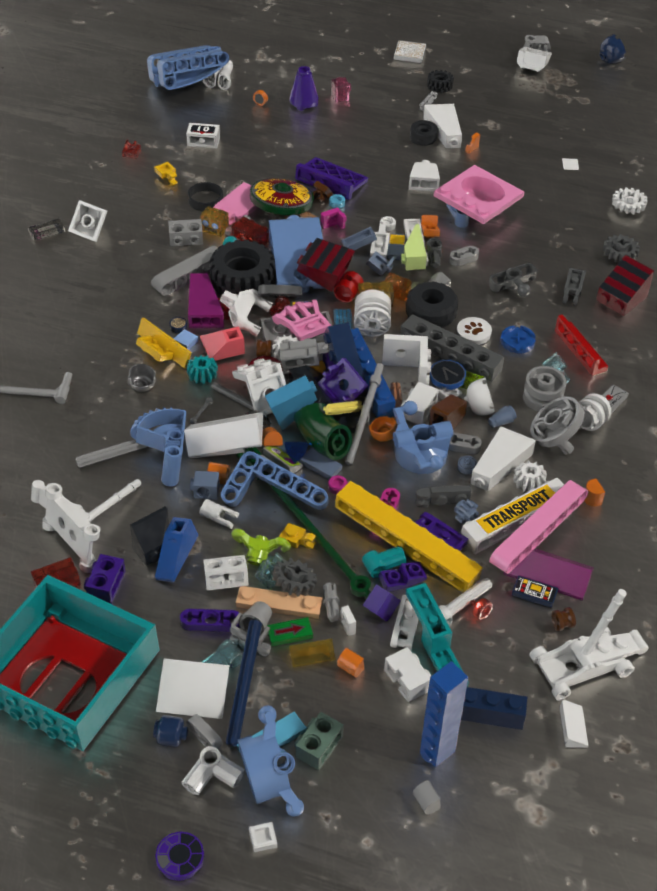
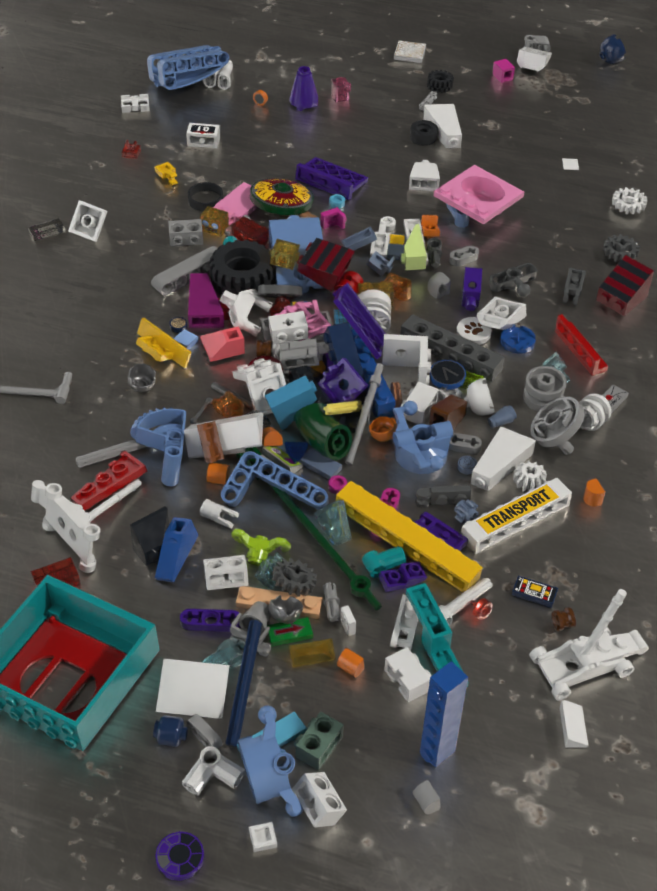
(105, 577): dark purple brick -> none
(113, 479): none -> red wing
(135, 100): none -> white piece
(202, 369): teal gear -> none
(205, 485): sand blue brick -> none
(210, 442): none -> dark orange hinge
(228, 405): none -> clear orange piece
(284, 254): none -> clear yellow head
(285, 610): none -> flat silver hair
(288, 327): none -> white brick
(298, 536): yellow plate -> none
(319, 799): none -> white brick
(321, 190): reddish brown tile -> none
(334, 522): none -> clear light blue wing
(360, 319): none -> dark purple fence
(381, 602): dark purple panel -> none
(433, 303): black tyre -> none
(471, 295): none -> dark purple torso
(474, 144): orange tile -> none
(494, 708): dark blue brick -> none
(501, 313): none -> white slope
(503, 70): none -> dark pink brick
(538, 526): bright pink beam -> none
(566, 575): magenta slope -> none

